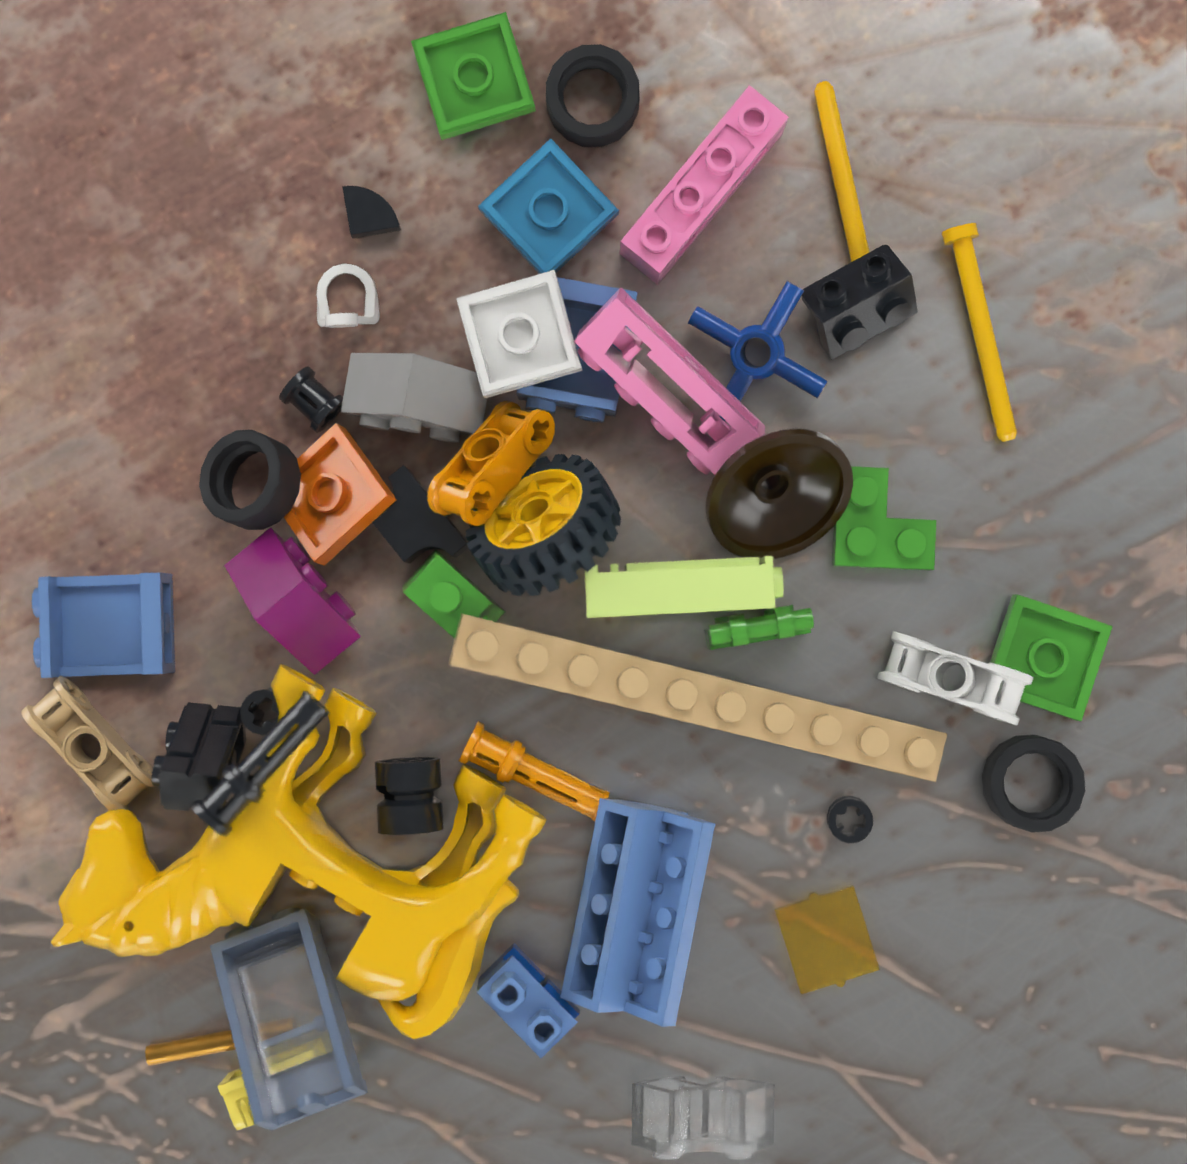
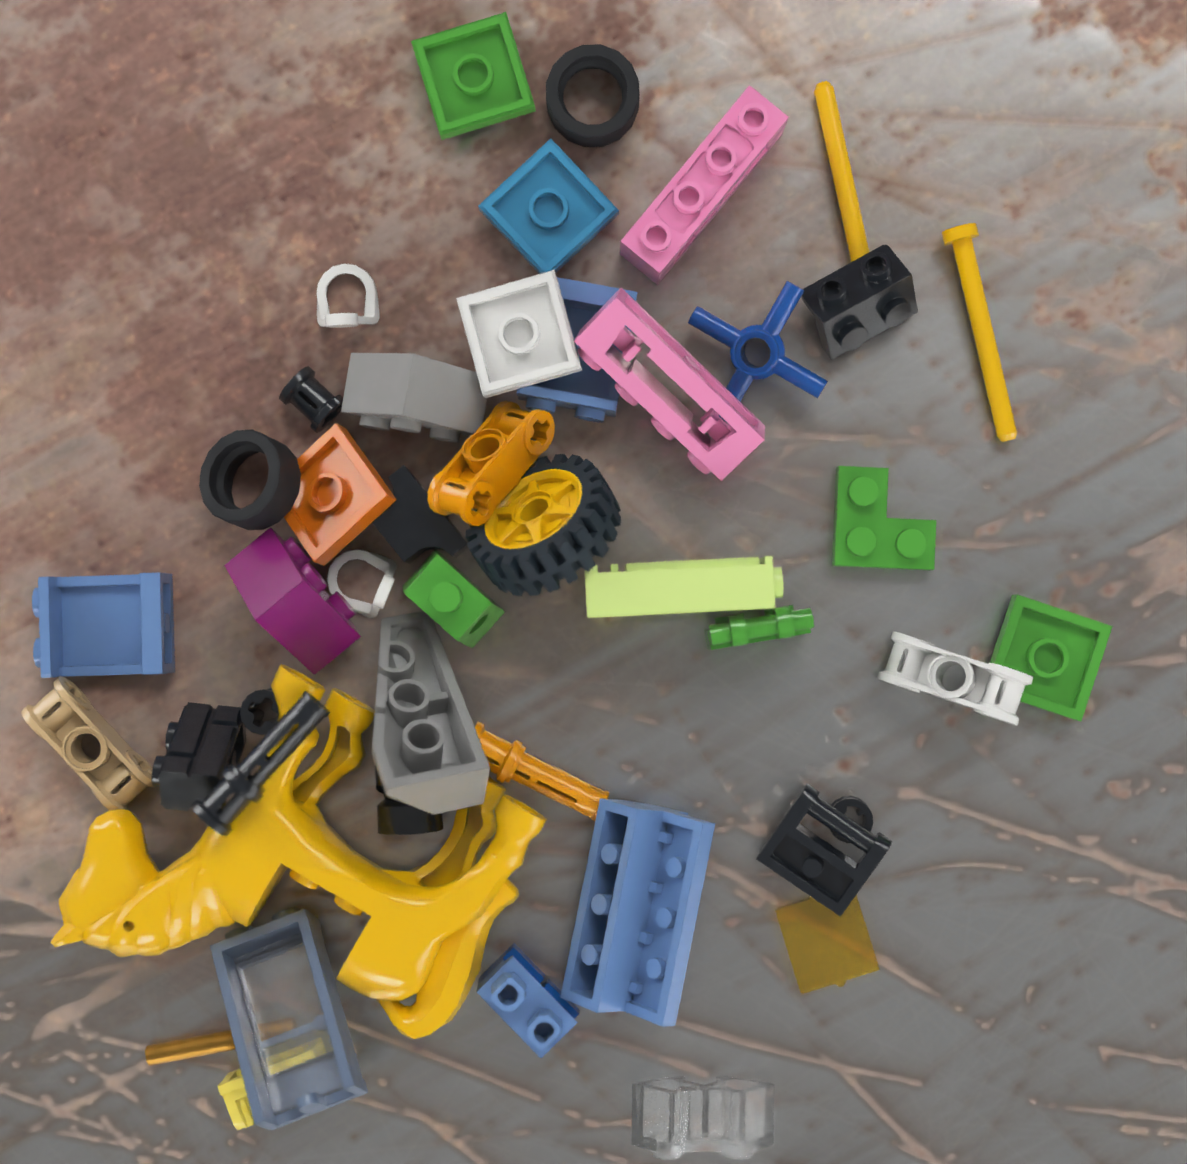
(368, 213): black tile -> none
(382, 563): none -> white piece
(421, 722): none -> light grey wedge
(696, 697): tan plate -> none
(779, 494): dark brown dish -> none
(816, 864): none -> black plate
(1070, 795): black tyre -> none

